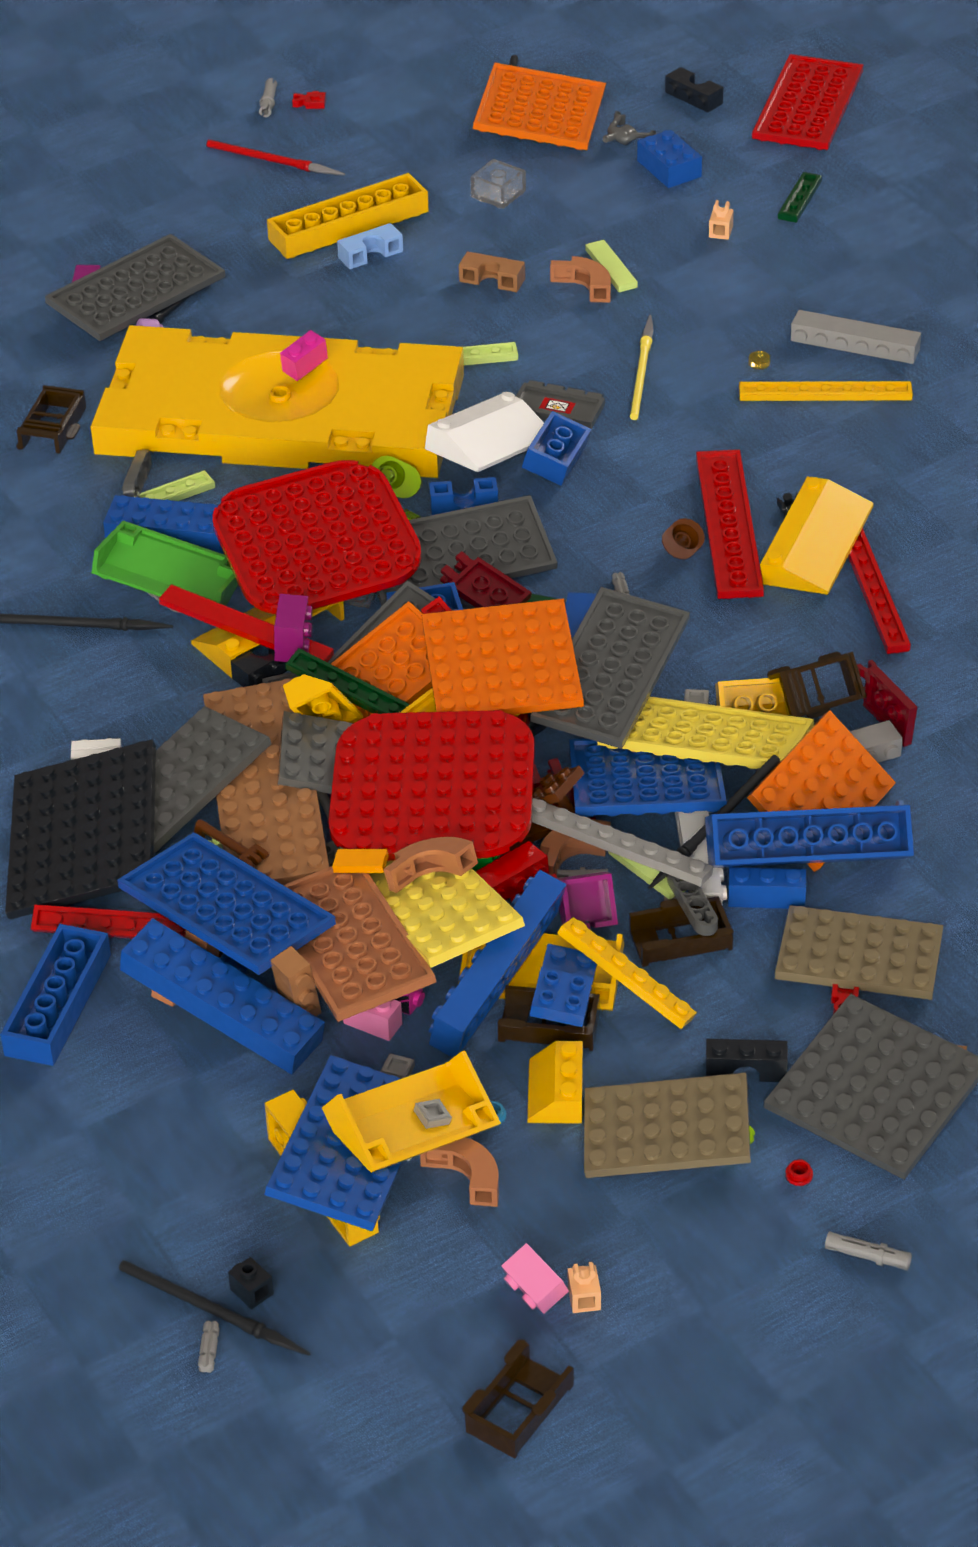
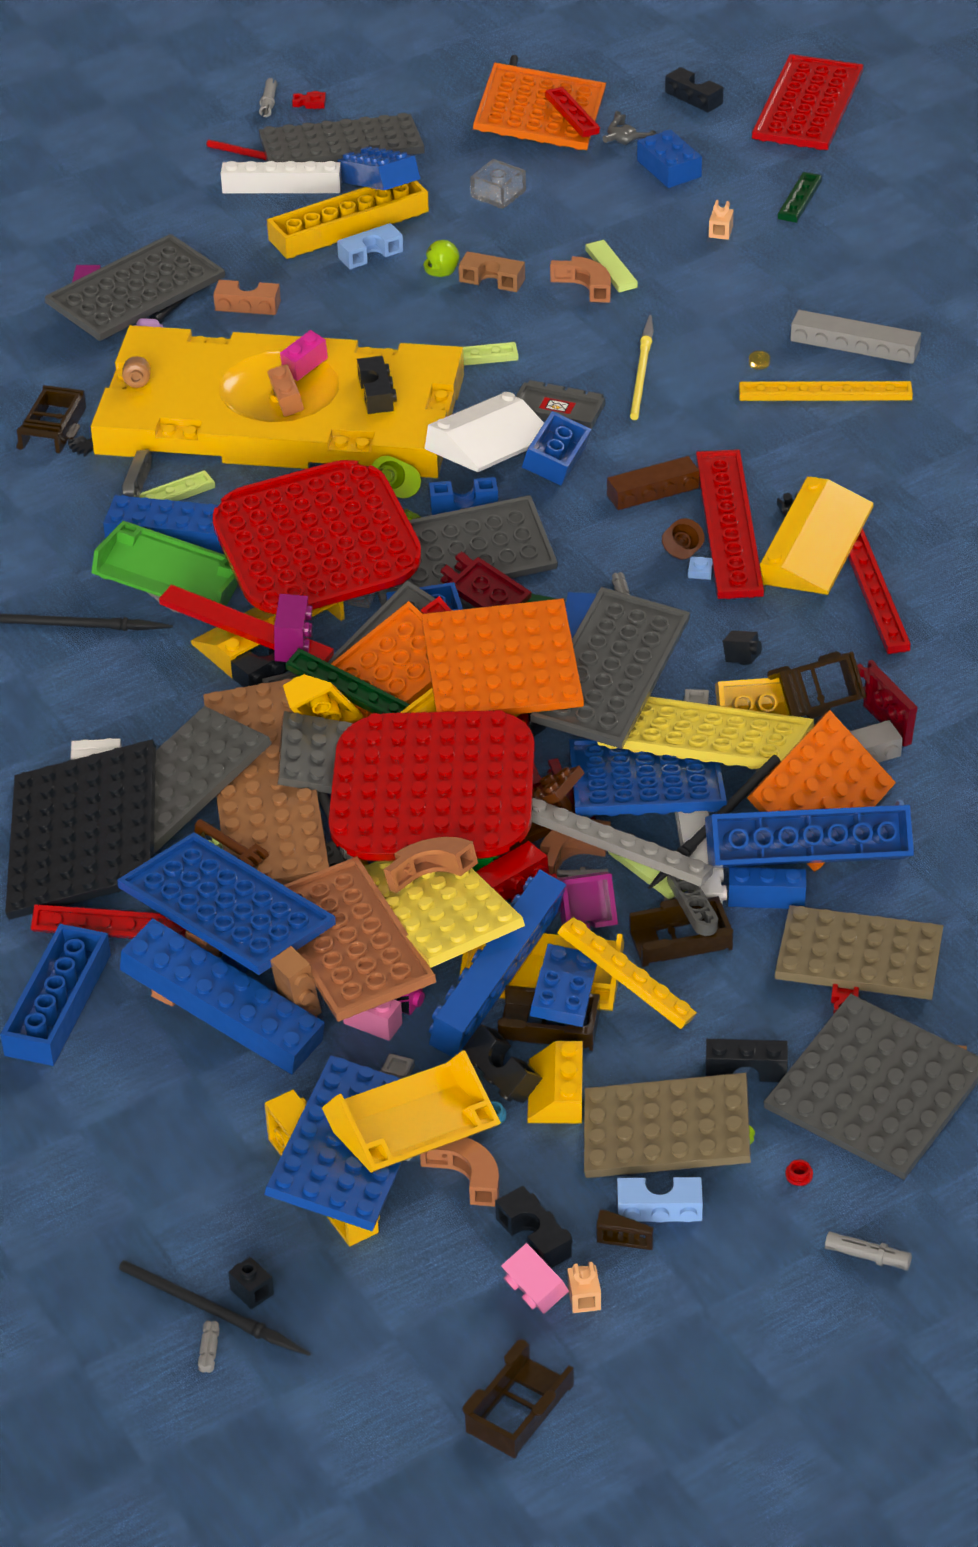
(81, 445): none -> black piece
(136, 372): none -> medium nougat head
(262, 300): none -> nougat arch
(281, 177): none -> white brick
(285, 390): none -> nougat brick
(331, 139): none -> dark grey plate
(360, 860): light orange tile -> none
(377, 384): none -> black arch
(378, 168): none -> blue brick
(432, 1113): light grey tile -> none
(443, 257): none -> lime helmet
(487, 1052): none -> black arch
(523, 1212): none -> black arch
(572, 112): none -> red plate
(622, 1231): none -> dark brown slope
(652, 482): none -> reddish brown brick
(679, 1204): none -> light blue arch
(700, 568): none -> light blue plate
(742, 647): none -> black brick

